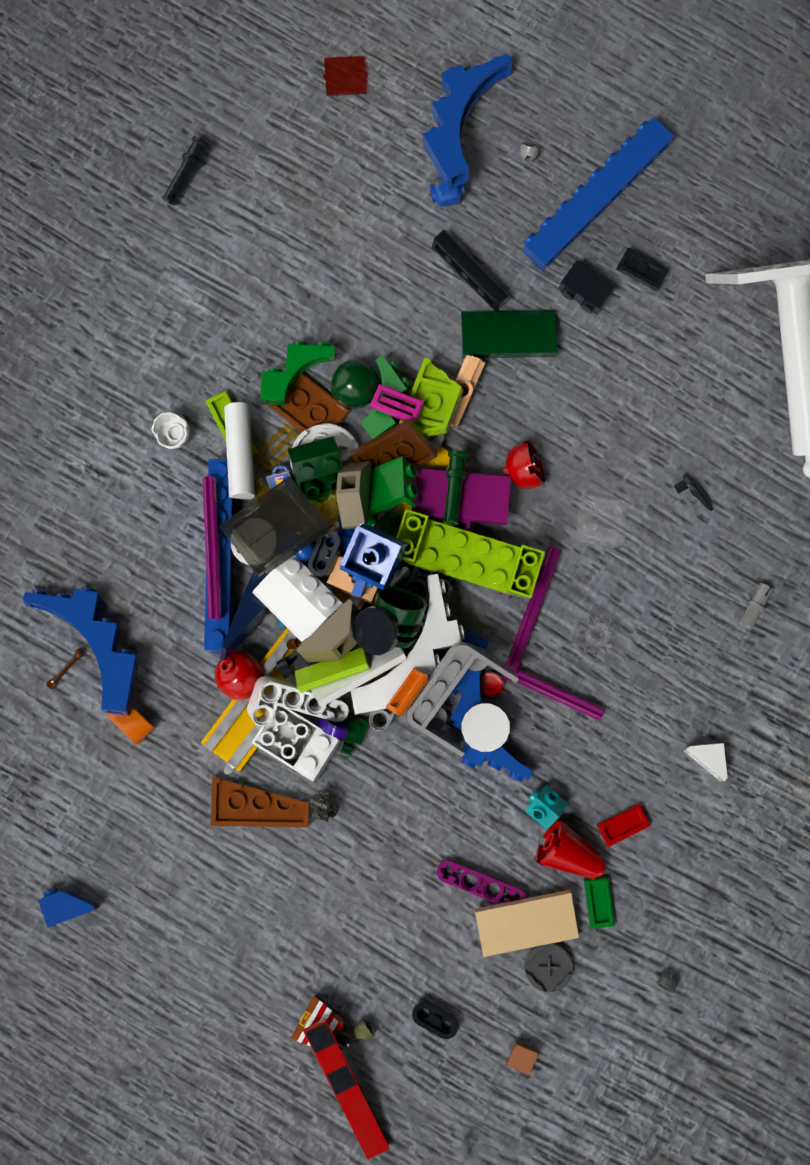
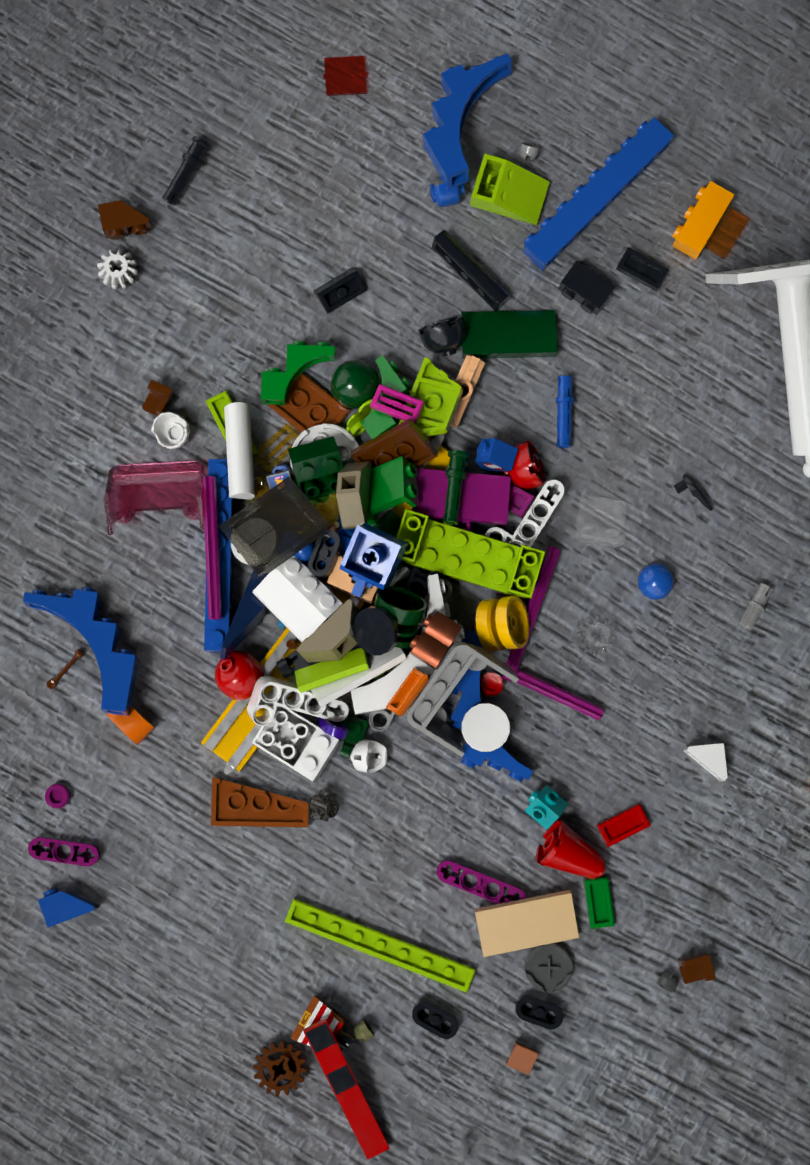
(47, 842): none -> magenta beam
(57, 796): none -> magenta tile
(117, 260): none -> white gear
(121, 219): none -> reddish brown slope
(154, 488): none -> clear pink windscreen
(158, 398): none -> reddish brown panel
(269, 1062): none -> reddish brown gear
(340, 290): none -> black slope
(353, 425): none -> lime plate
(364, 756): none -> white piece
(380, 945): none -> lime tile
(435, 639): none -> copper brick
(444, 335): none -> black cylinder
(495, 455): none -> blue slope
(502, 623): none -> yellow wheel
(509, 190): none -> lime slope
(519, 502): none -> magenta tile
(531, 519): none -> white beam
(538, 1012): none -> black plate
(564, 414): none -> blue pin
(655, 581): none -> blue hair
(696, 968): none -> reddish brown panel
(702, 219): none -> light orange brick
(726, 233): none -> clear orange tile

